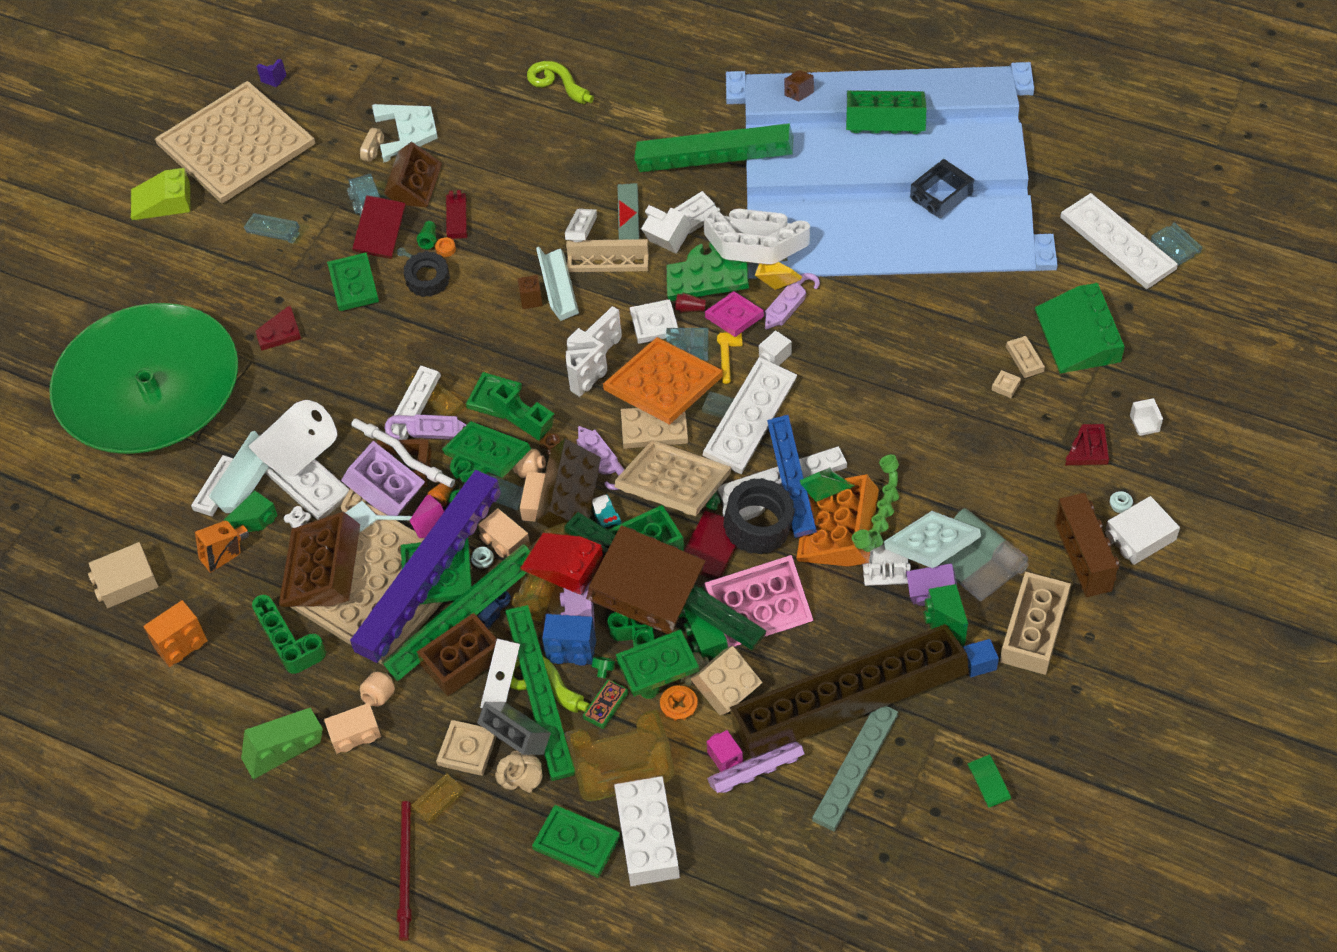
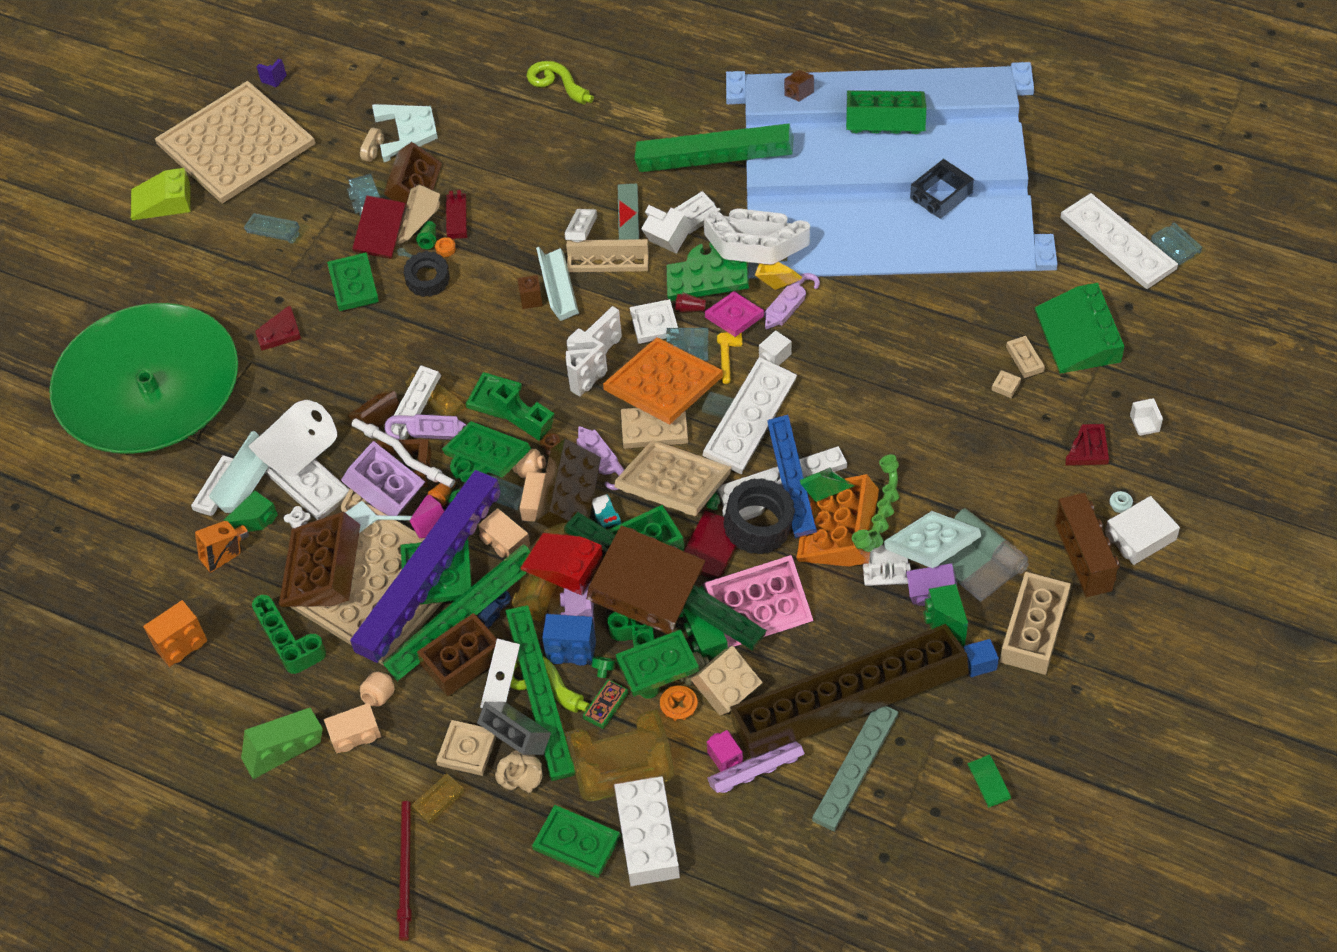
(122, 575): tan brick -> none
(377, 409): none -> reddish brown slope
(419, 208): none -> tan slope
(482, 552): light aqua plate -> none

